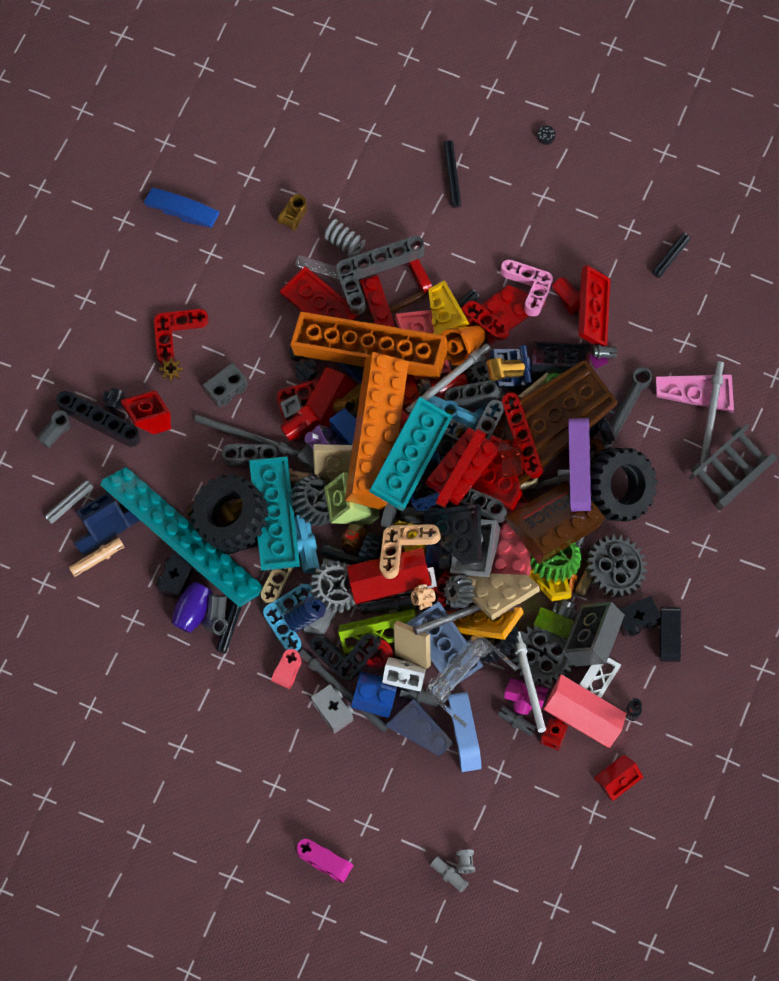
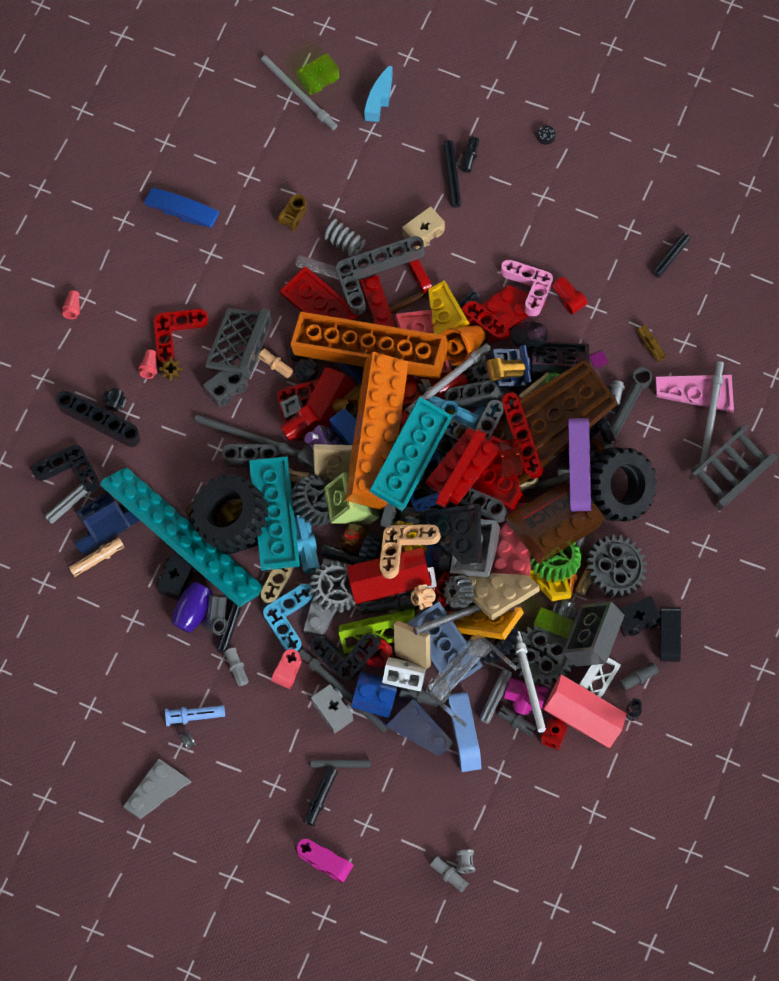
(52, 430): dark grey piece -> none
(71, 306): none -> coral cone
(74, 462): none -> black beam
(148, 366): none -> coral cone
(148, 412): red slope -> none
(155, 788): none -> light grey wing
(187, 740): none -> dark grey bush
(219, 711): none -> light blue pin
(236, 666): none -> light grey axle
(255, 341): none -> dark grey fence
(275, 363): none -> light nougat axle
(304, 613): dark blue piece -> none
(316, 804): none -> black pin
(318, 74): none -> clear neon green brick
(321, 114): none -> light grey bar
(340, 763): none -> dark grey bar
(379, 96): none -> medium azure slope
(425, 225): none -> tan brick
(469, 154): none -> black axle
(495, 696): none -> light grey axle
(529, 334): none -> black tile
(594, 306): red plate -> none
(604, 351): dark grey pin -> none
(616, 390): none -> light grey pin
(619, 777): red panel -> none
(638, 676): none -> dark grey pin
(651, 343): none -> pearl gold pin

